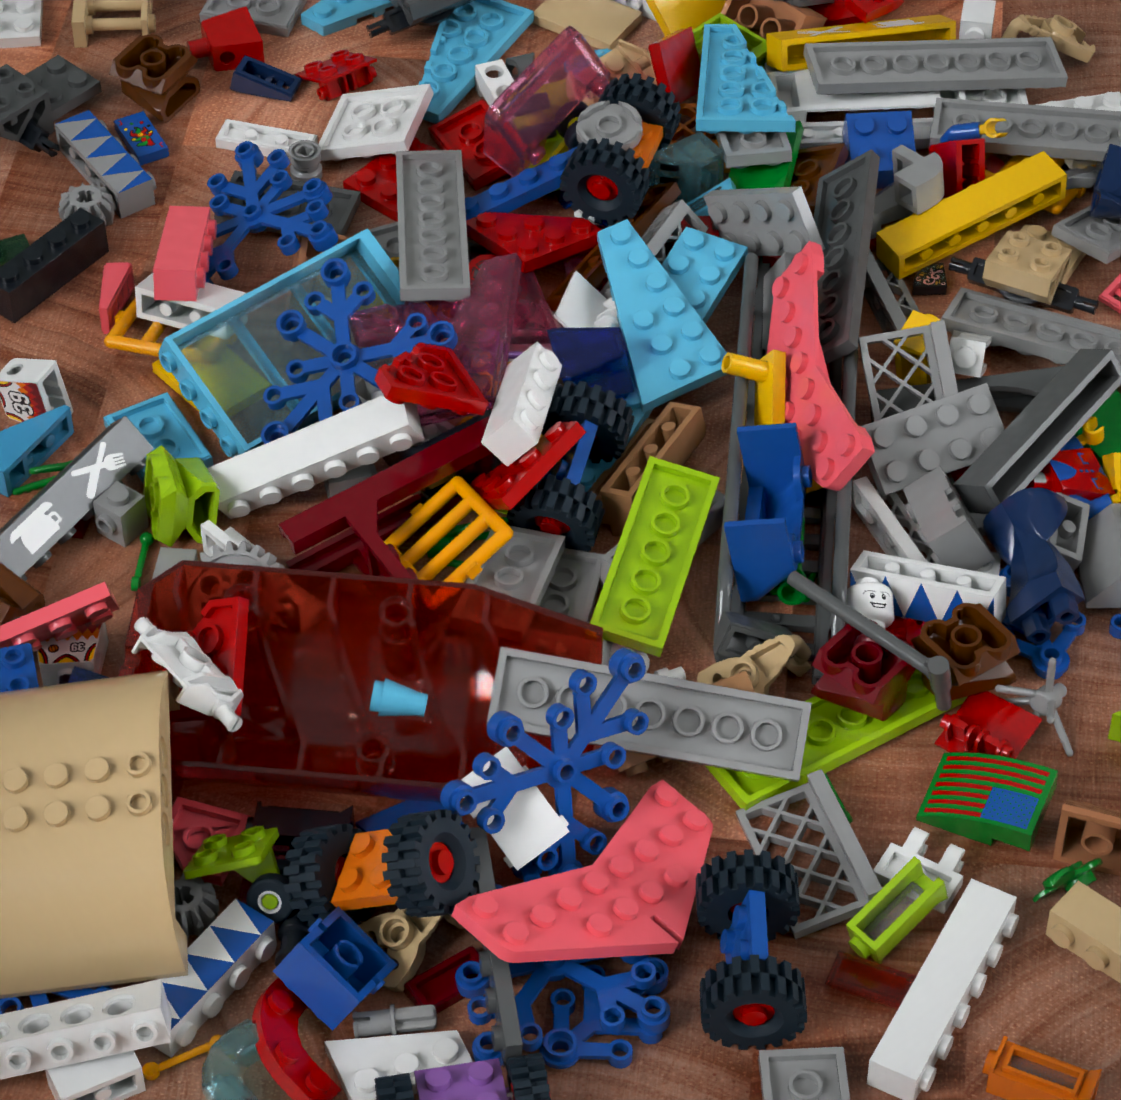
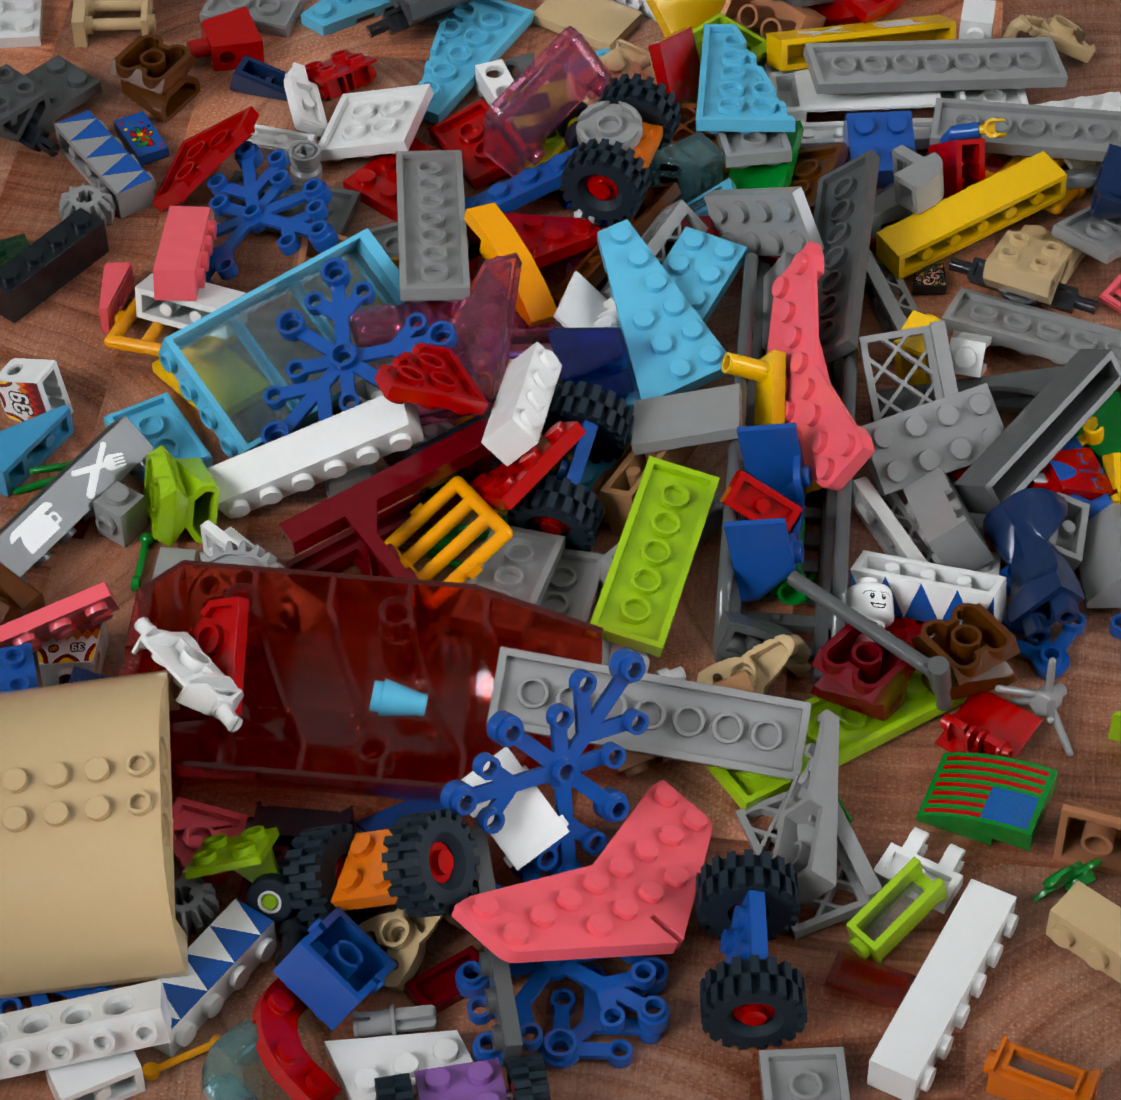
(203, 156): none -> red plate
(304, 101): none -> white hinge
(500, 239): none -> light orange slope
(686, 419): none -> light grey tile
(758, 501): none -> red plate
(811, 815): none -> light grey wedge

